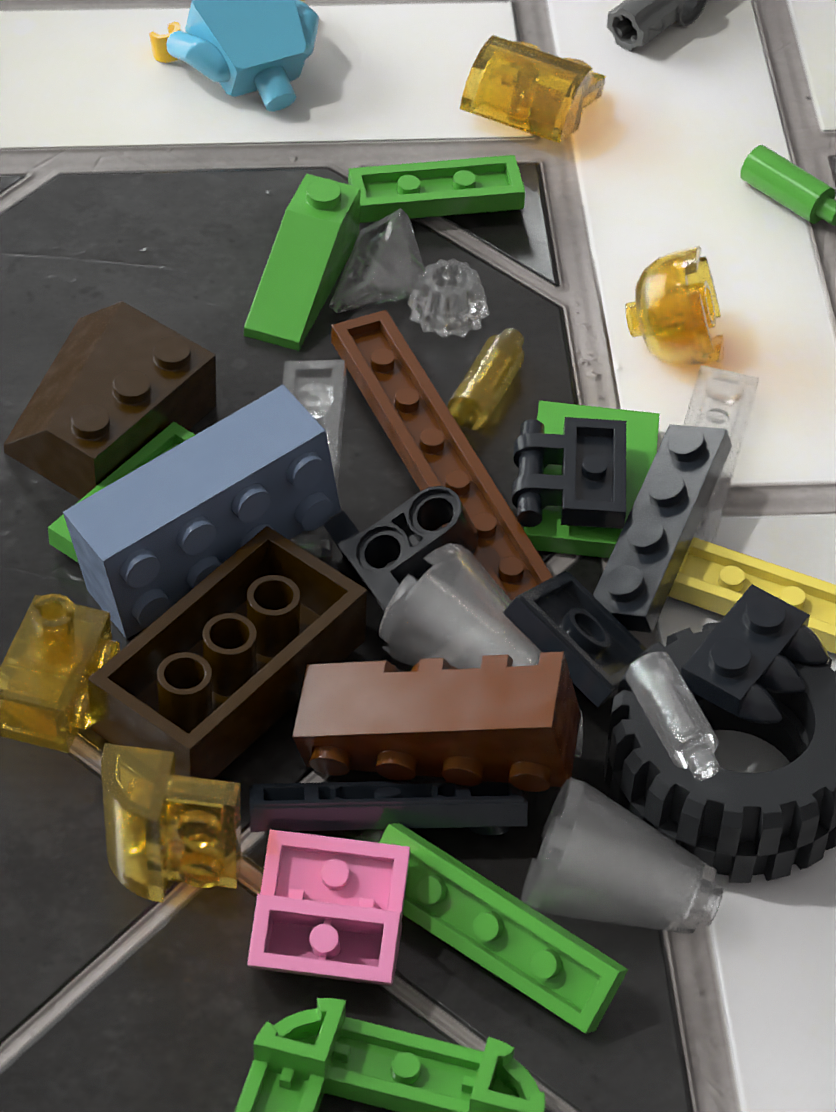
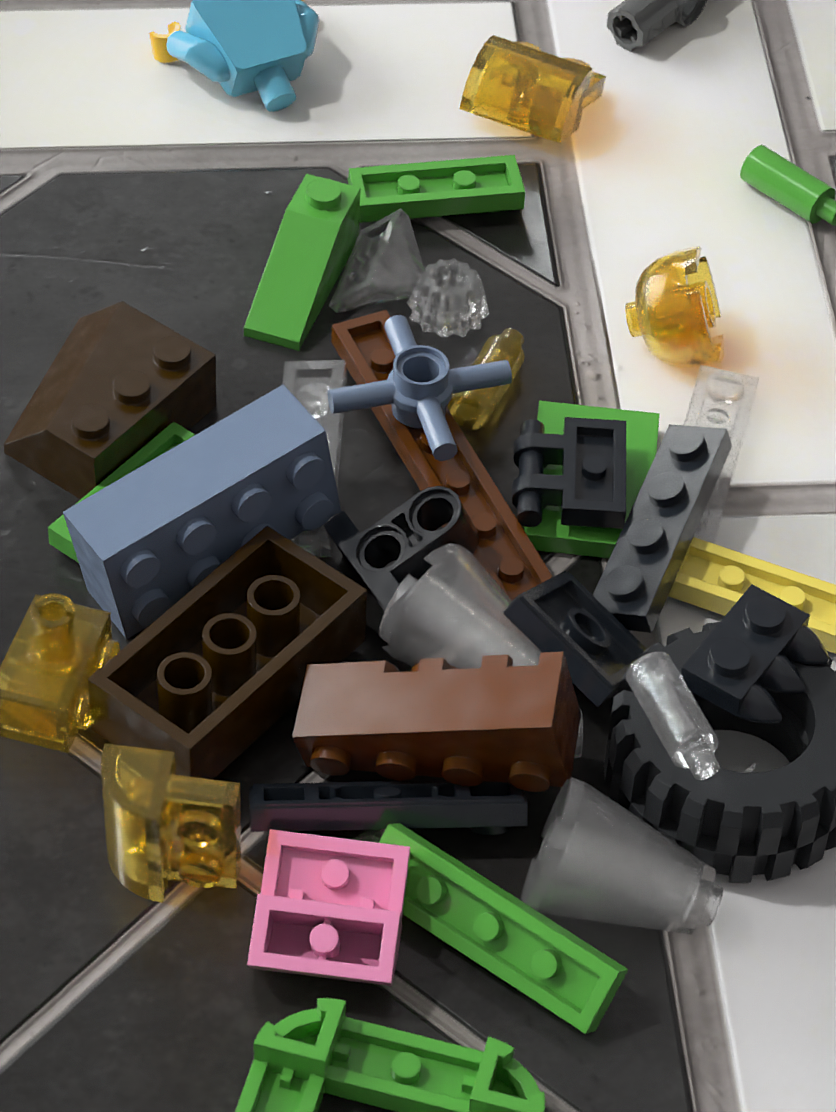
(420, 387): none -> sand blue bar

